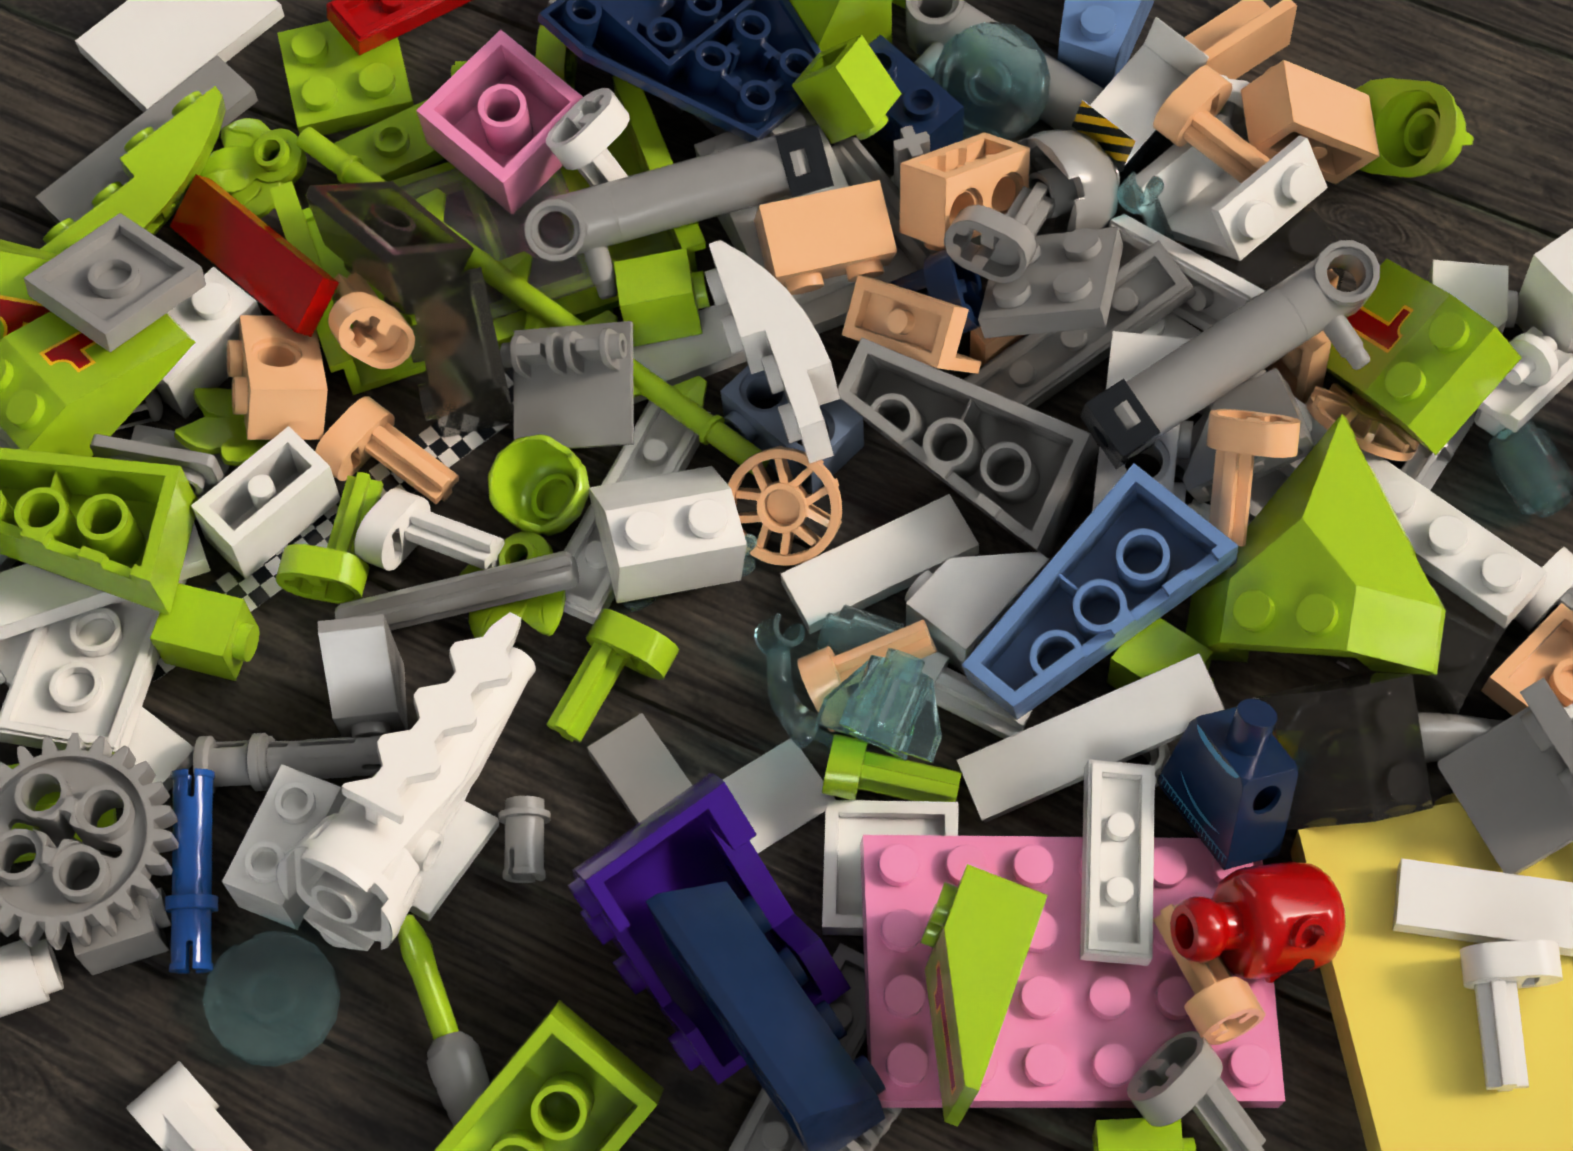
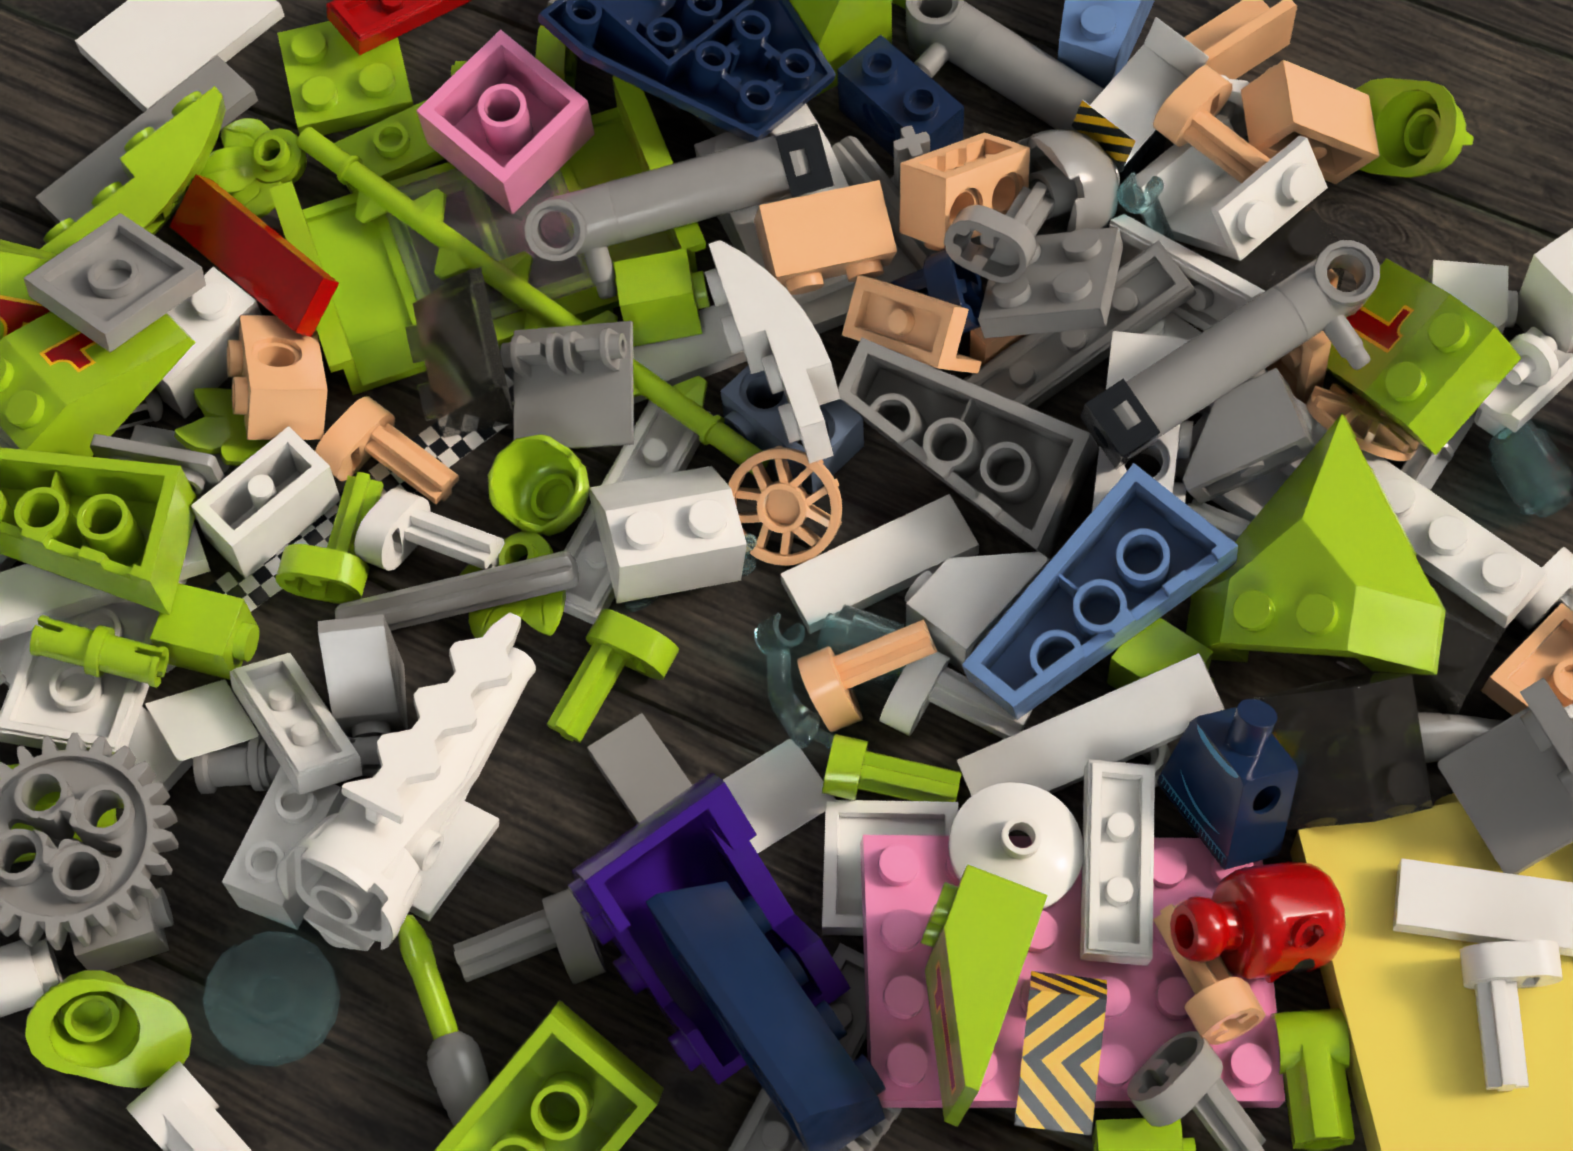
(99, 651): none -> lime pin
(107, 1030): none -> lime piece
(192, 896): blue pin -> none
(202, 720): none -> white sticker
(295, 723): none -> white tile
(379, 331): light nougat piece -> none
(388, 239): clear smoke slope -> none
(524, 838): light grey pin -> none
(553, 927): none -> light grey piece
(586, 132): white piece -> none
(847, 90): lime brick -> none
(887, 706): clear light blue brick -> none
(982, 838): none -> white dish
(996, 77): clear light blue tile -> none
(1061, 1052): none -> sticker
(1237, 440): light nougat piece -> none
(1313, 1066): none -> lime piece

